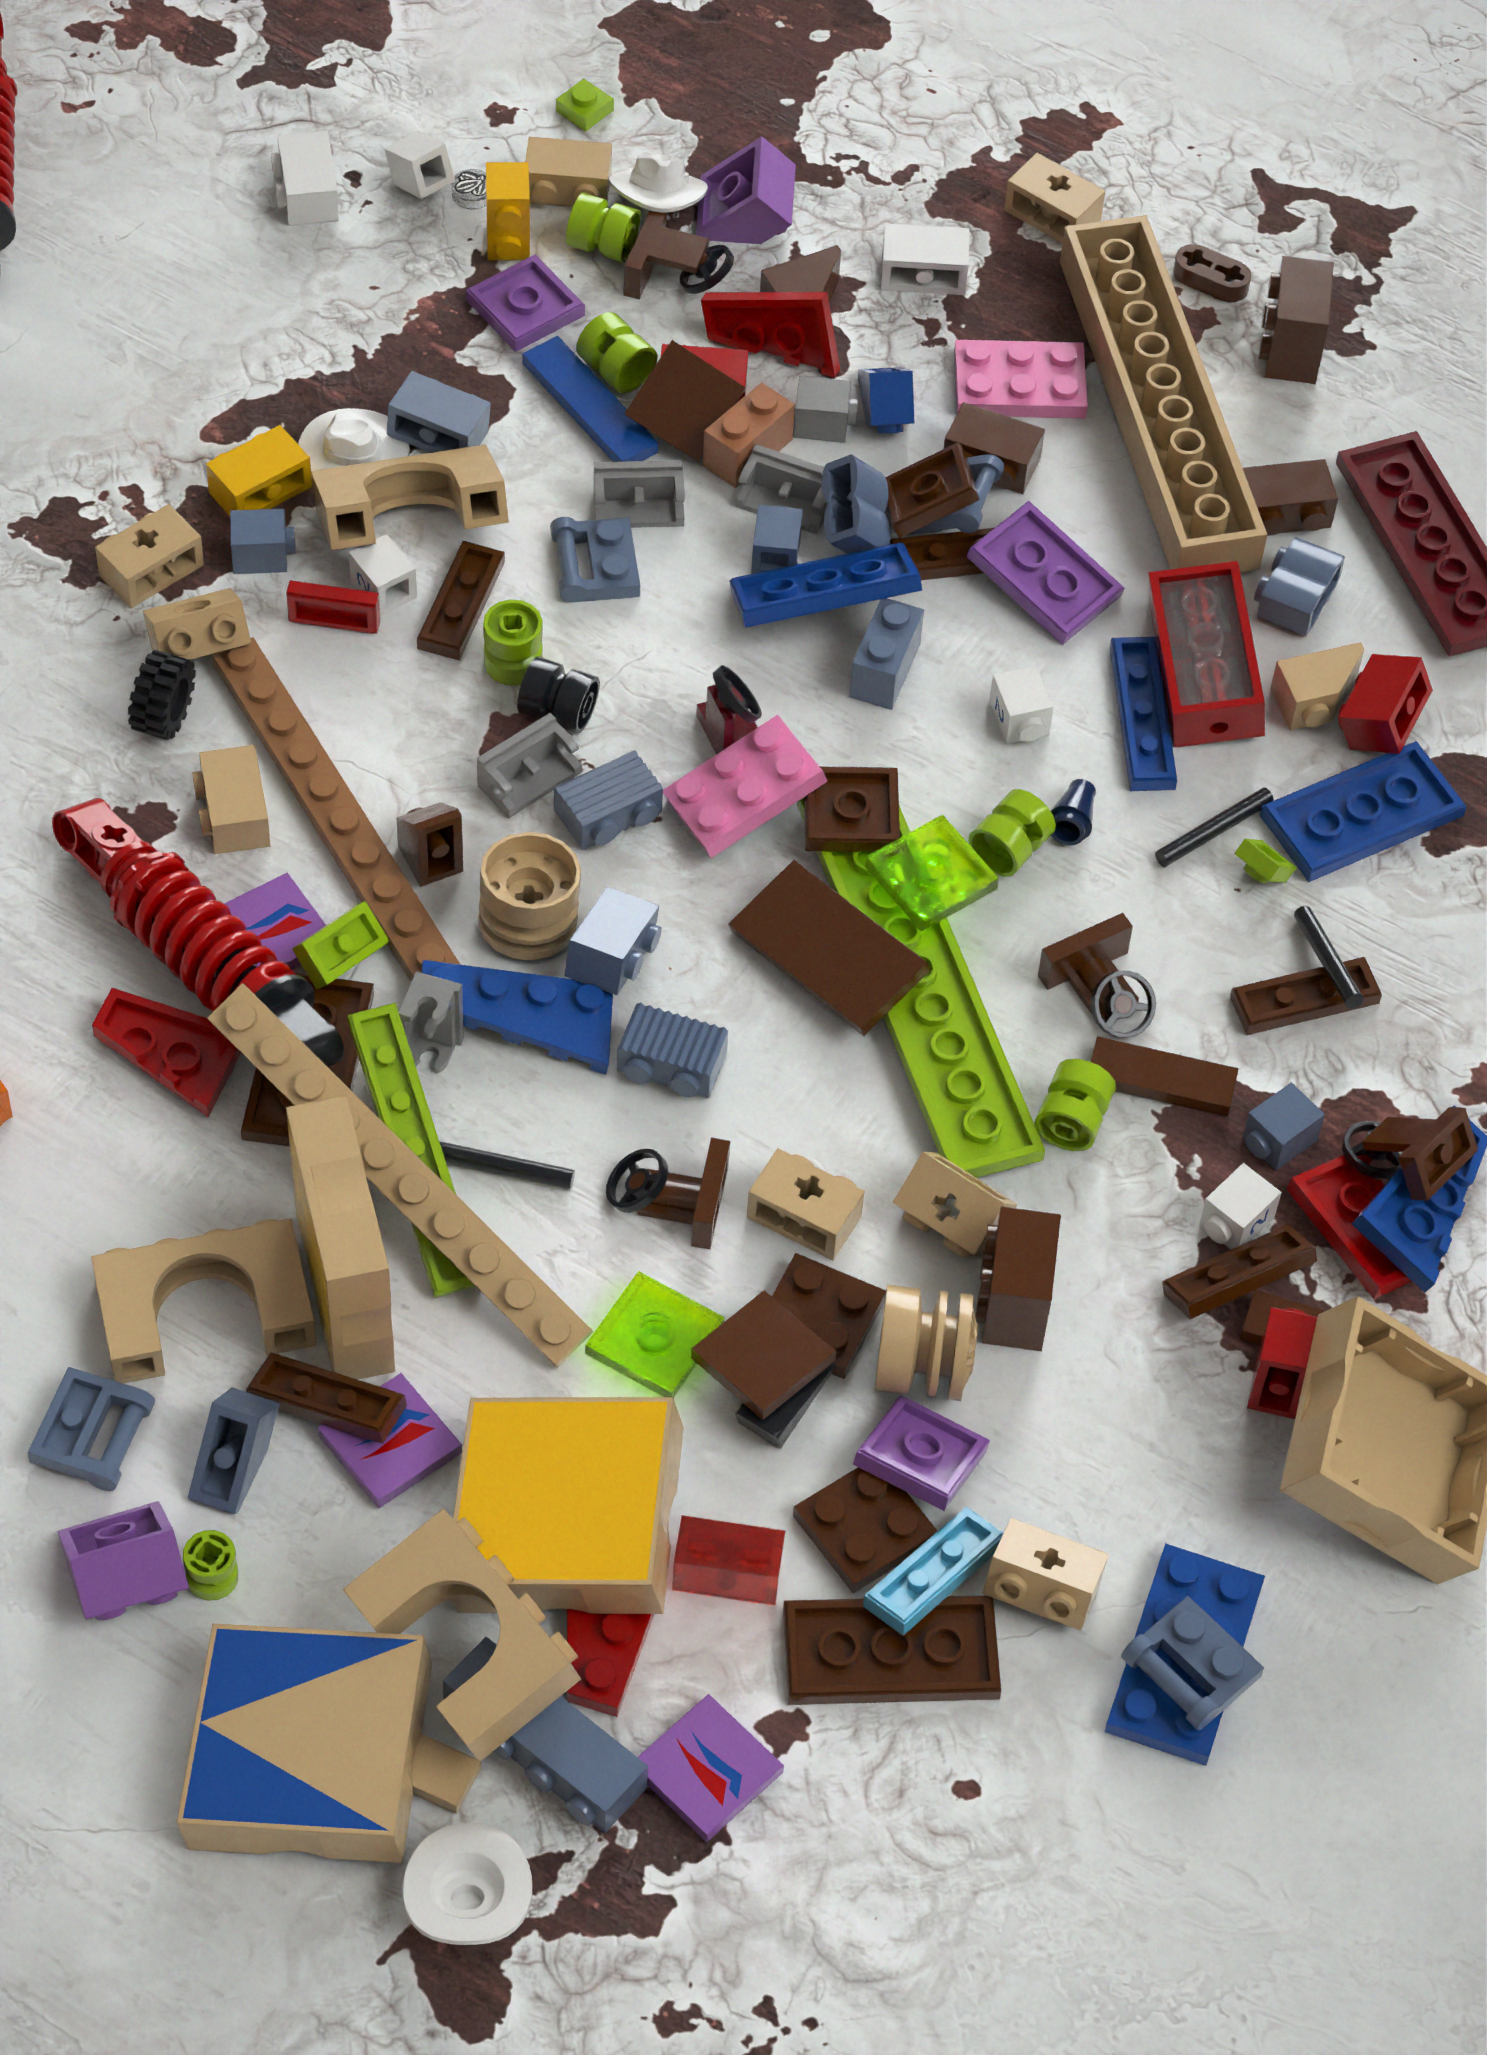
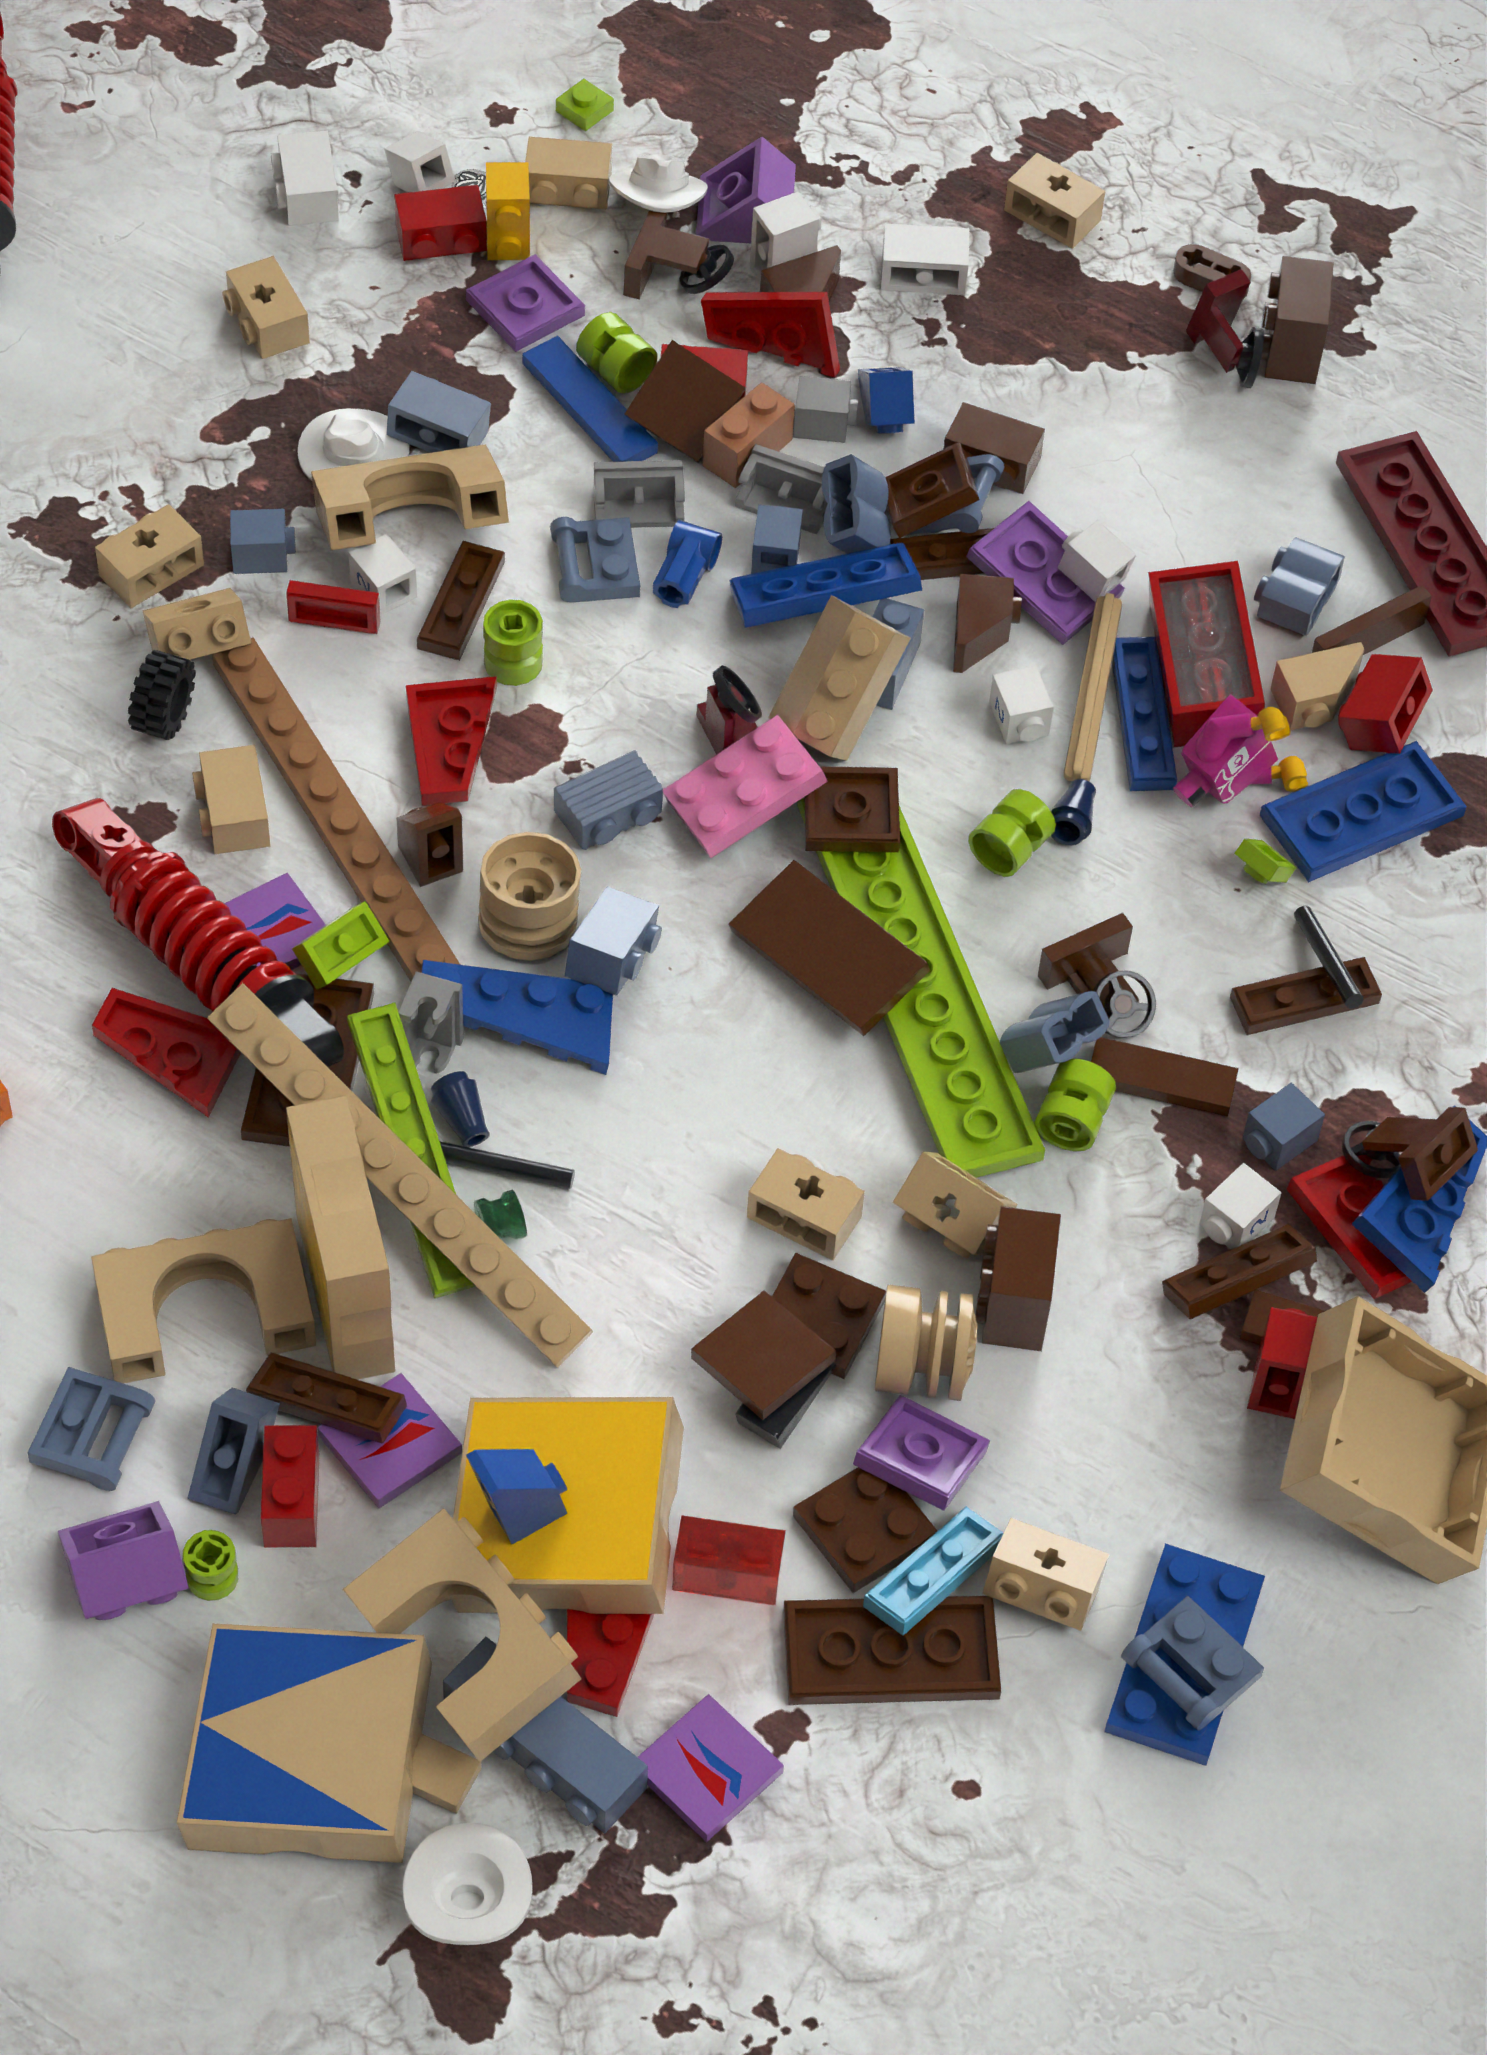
(259, 472): yellow brick -> none
(266, 307): none -> tan brick
(290, 1486): none -> red brick
(440, 222): none -> red brick
(448, 735): none -> red wing
(460, 1105): none -> dark blue cone
(503, 1215): none -> clear green wheel
(519, 1489): none -> blue slope
(528, 765): light grey hinge -> none
(567, 697): black wheel -> none
(597, 225): lime wheel -> none
(652, 1335): clear neon green plate -> none
(672, 1051): sand blue brick -> none
(674, 1195): reddish brown piece -> none
(689, 554): none -> blue piece
(783, 232): none -> white brick
(839, 678): none -> tan slope
(931, 872): clear neon green plate -> none
(983, 617): none -> reddish brown slope
(1022, 377): bright pink plate -> none
(1054, 1032): none -> sand blue brick
(1093, 688): none -> tan axle
(1095, 559): none -> white brick
(1161, 395): tan brick -> none
(1213, 324): none -> dark red piece
(1213, 827): black bar -> none
(1236, 752): none -> dark pink torso
(1293, 495): reddish brown brick -> none
(1380, 624): none -> reddish brown tile

